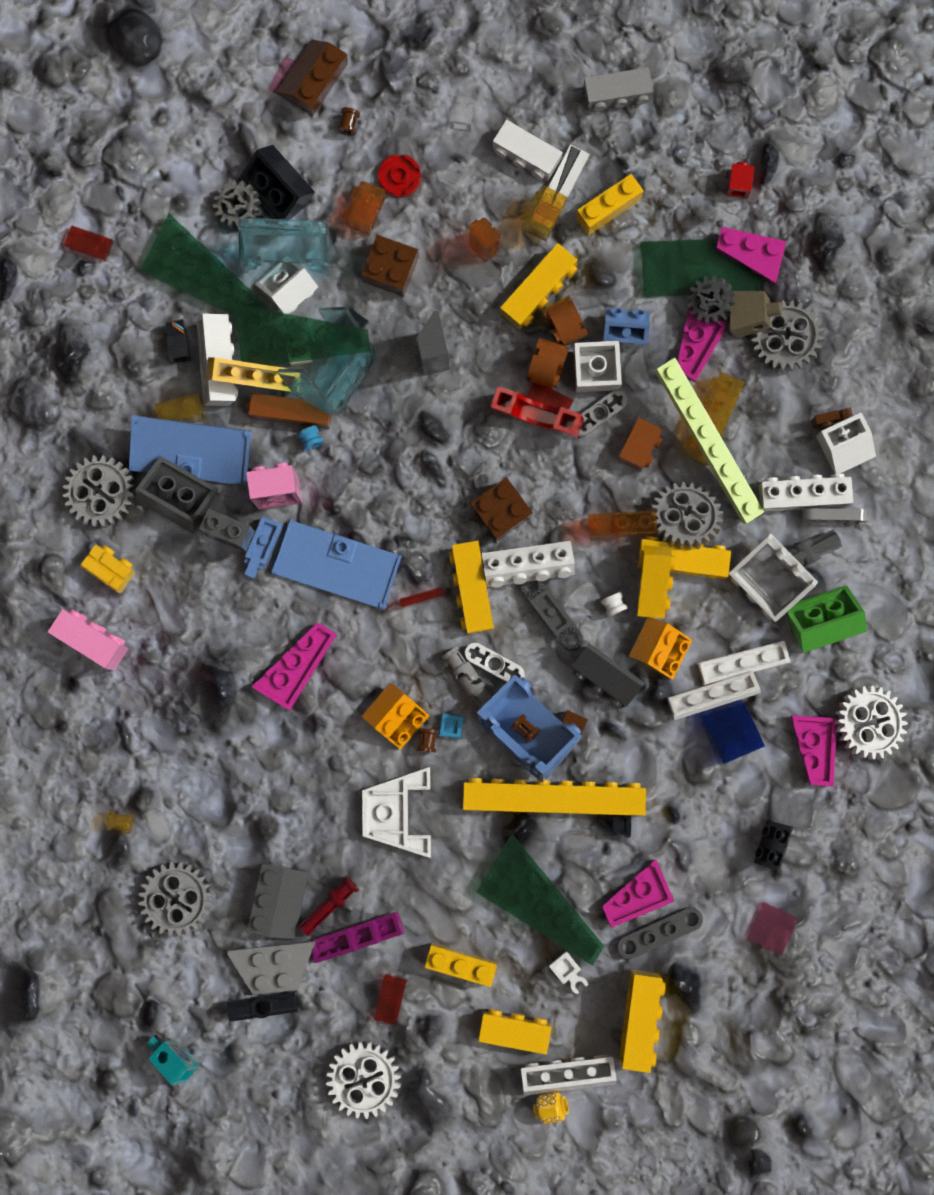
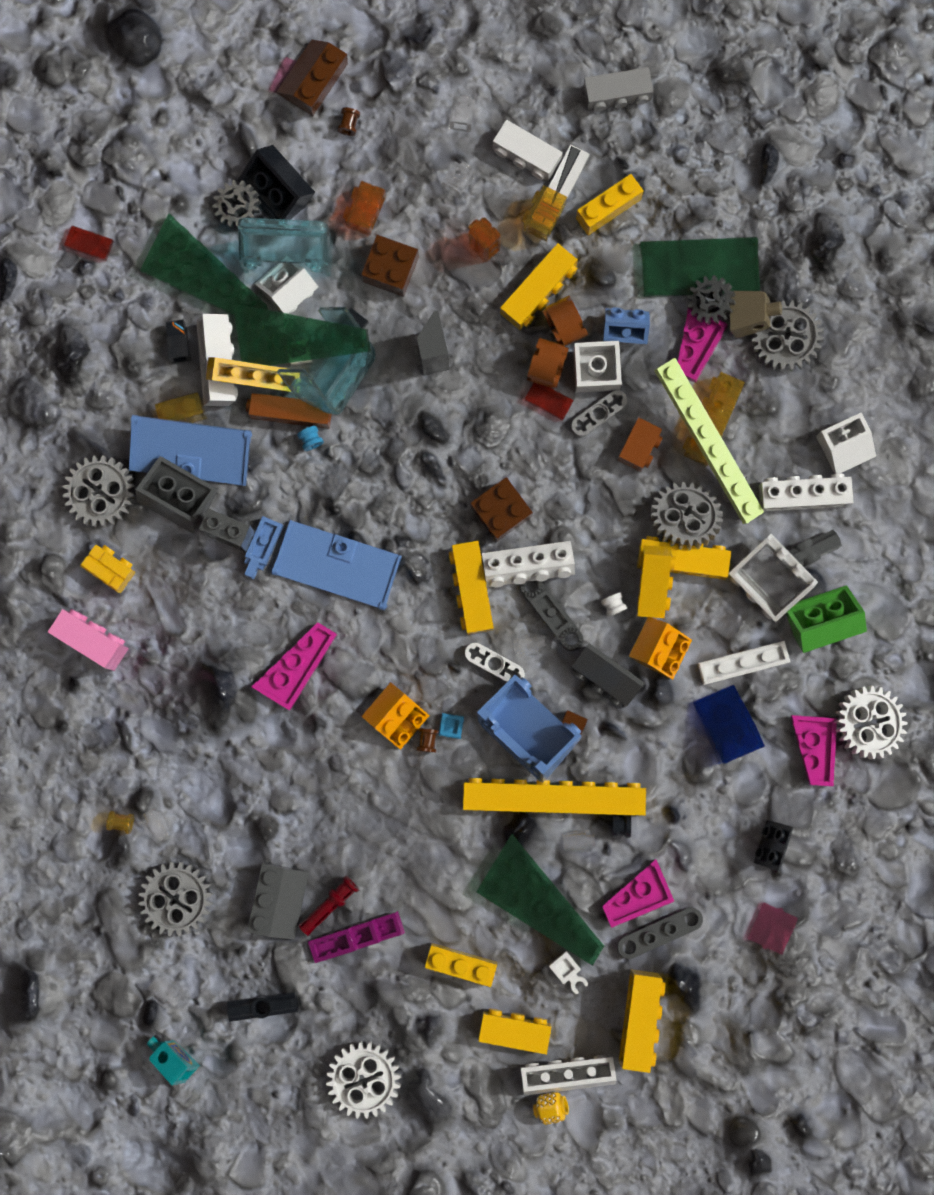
(272, 966): light grey wing -> none
(274, 486): bright pink brick -> none
(387, 812): white wing -> none
(390, 999): clear red tile -> none
(399, 176): red tile -> none
(422, 598): clear red tile -> none
(460, 668): light grey piece -> none
(523, 722): reddish brown bush -> none
(537, 414): red arch -> none
(622, 524): clear orange slope -> none
(713, 695): white tile -> none
(740, 180): red brick -> none
(754, 251): dark pink wing -> none
(818, 515): light grey beam -> none
(827, 419): reddish brown plate -> none

